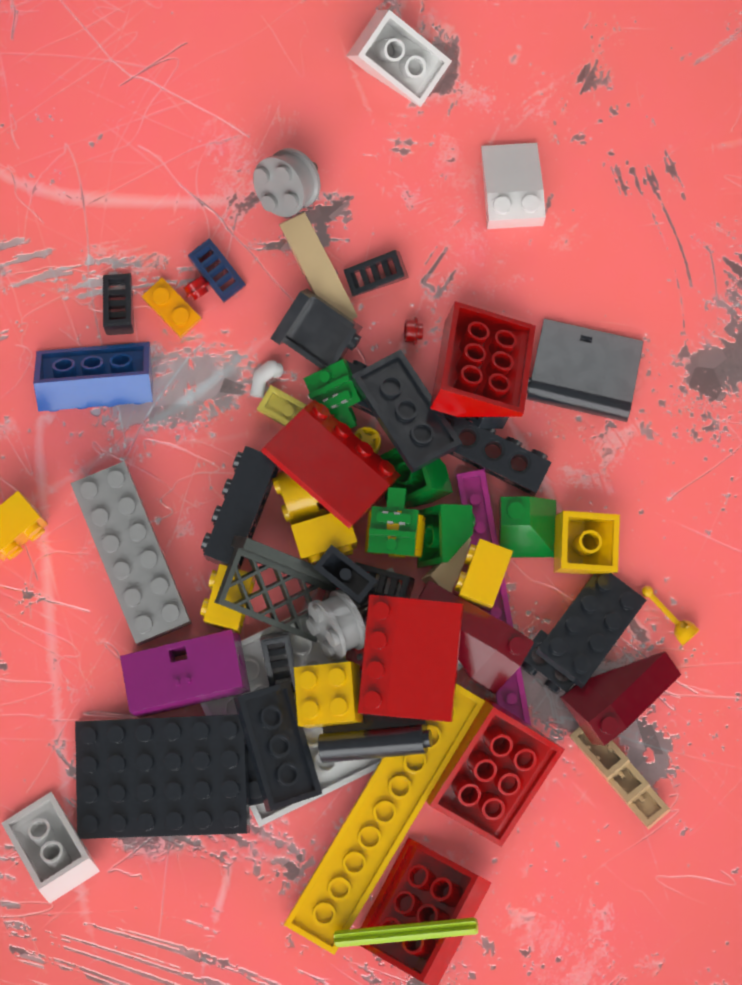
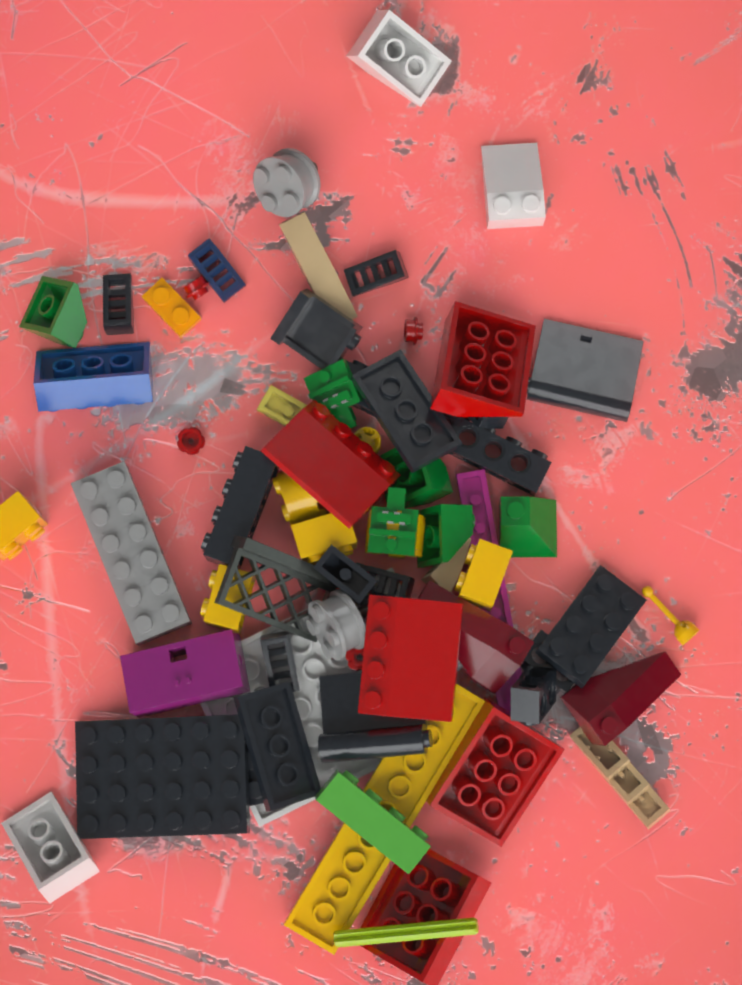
(56, 312): none -> green slope
(190, 433): none -> red plate
(262, 375): white arm -> none
(328, 694): yellow brick -> none
(373, 821): none -> bright green brick
(533, 695): none -> black brick
(586, 543): yellow slope -> none

